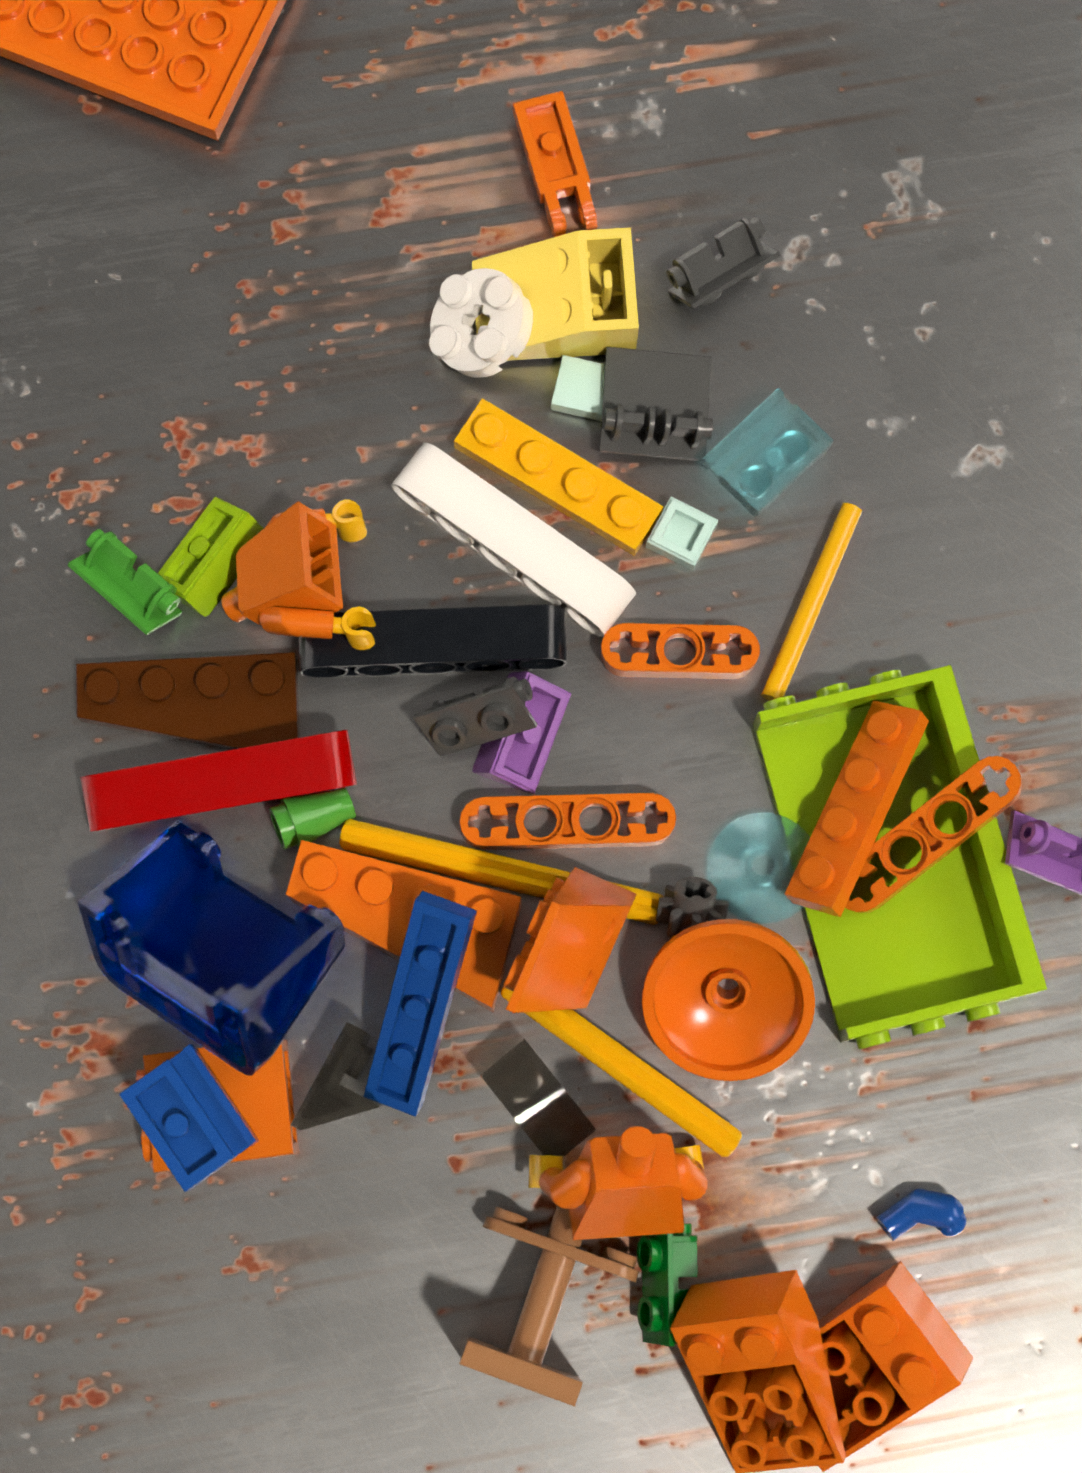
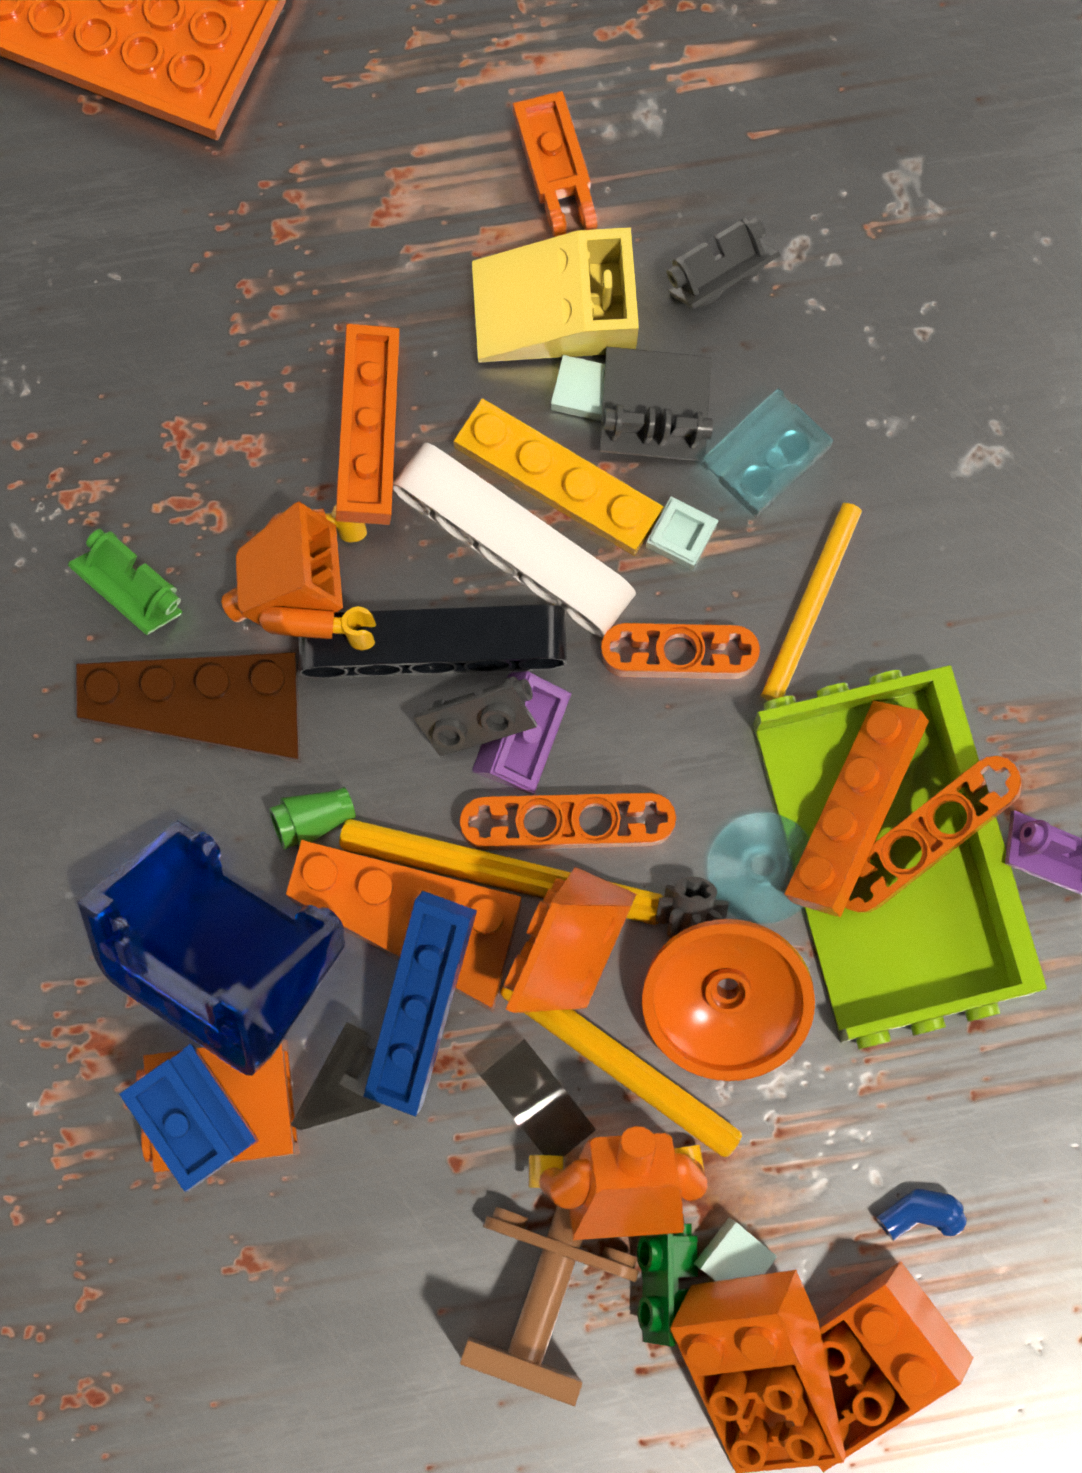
(206, 557): lime slope -> none
(218, 780): red beam -> none
(367, 425): none -> orange plate
(459, 305): white plate -> none
(734, 1254): none -> light aqua tile

